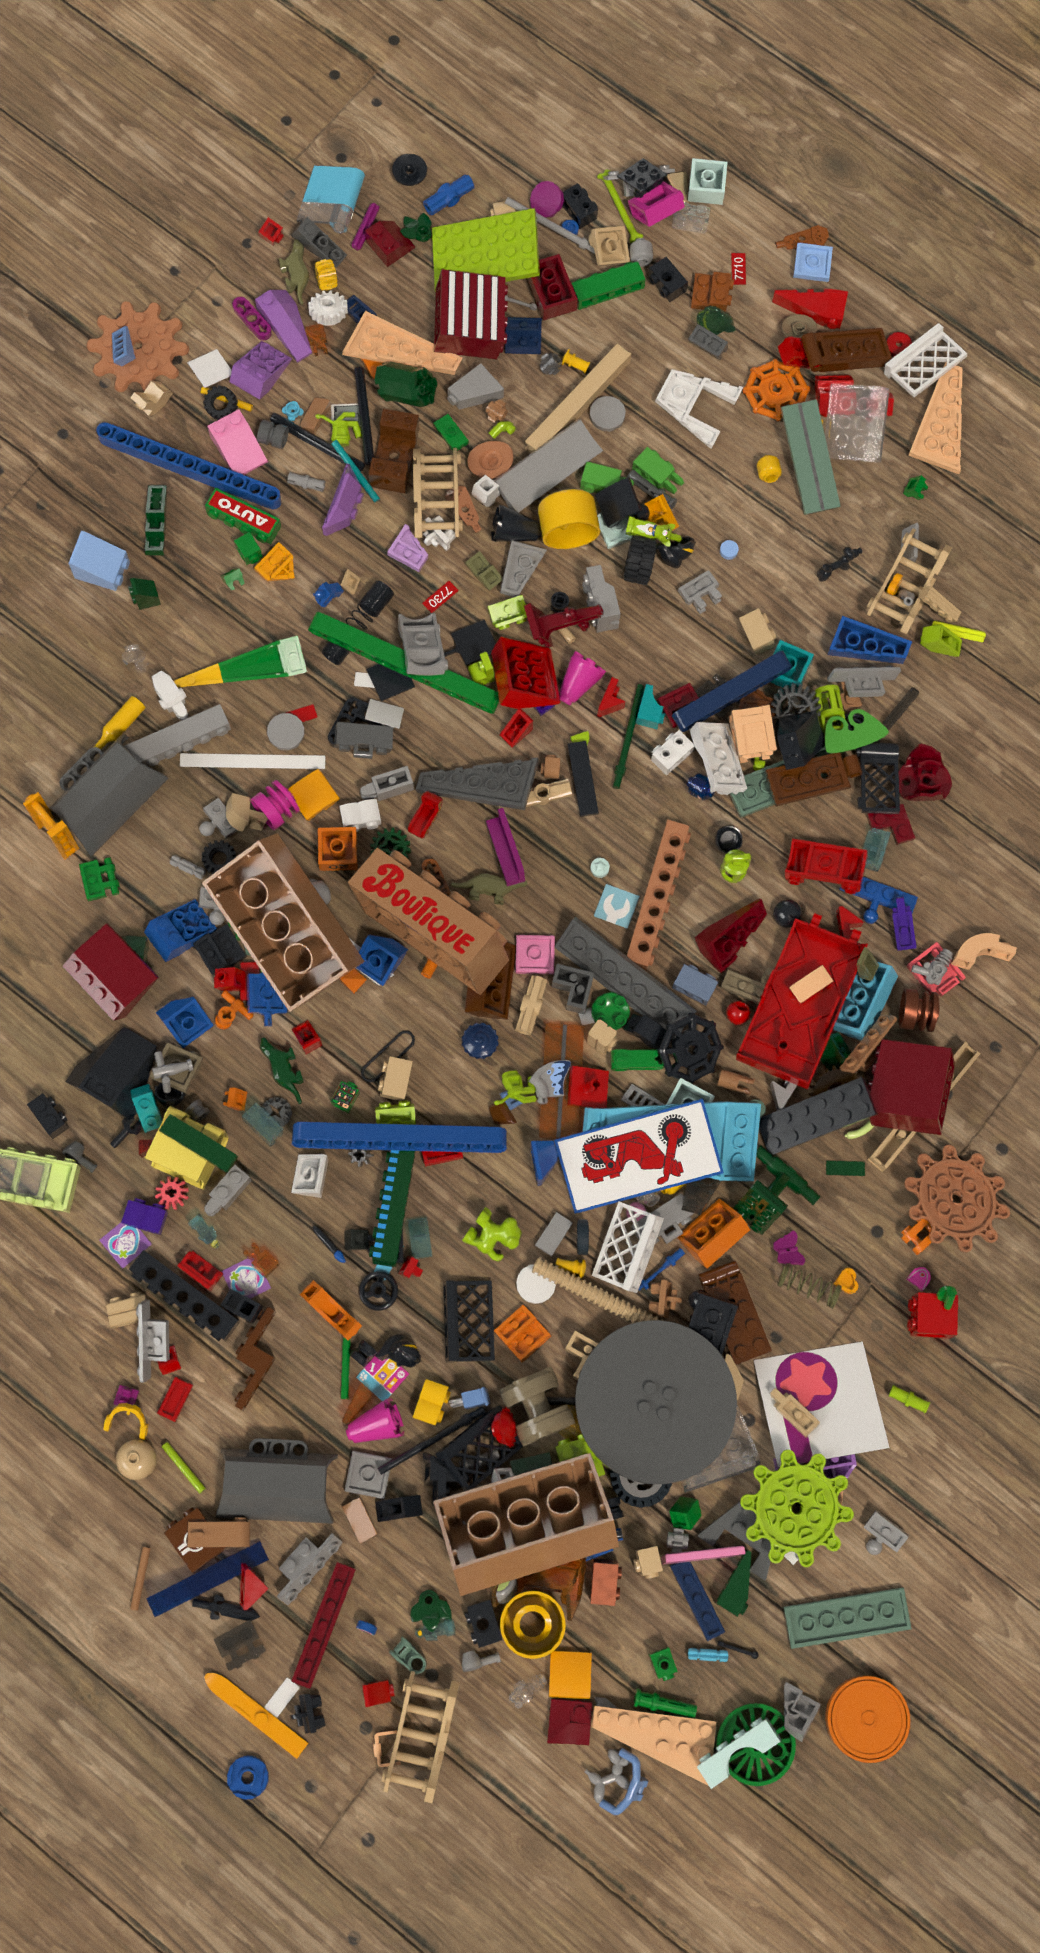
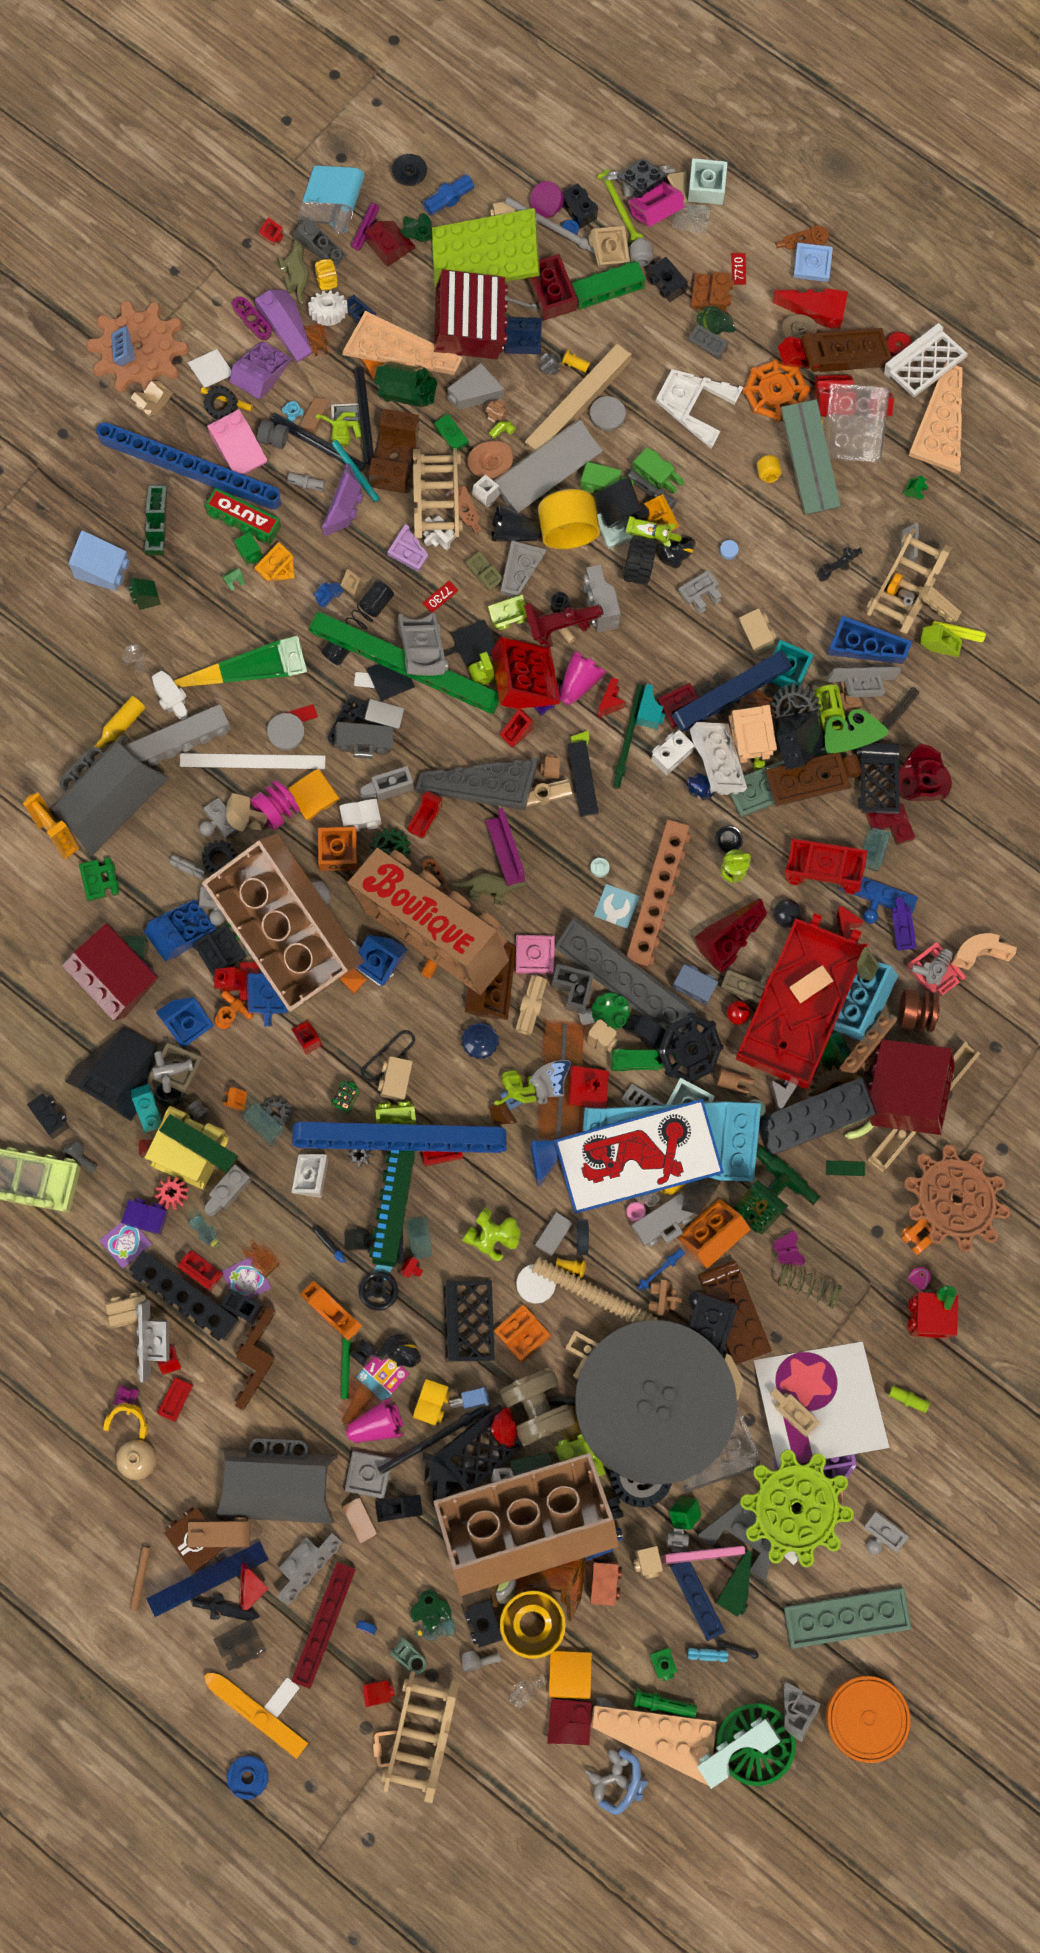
(127, 1129): black bar -> none
(183, 1467): lime bar -> none
(281, 1067): dark green animal -> none
(310, 1722): black hips -> none
(640, 1255): white fence -> none
(847, 1281): light orange tile -> none

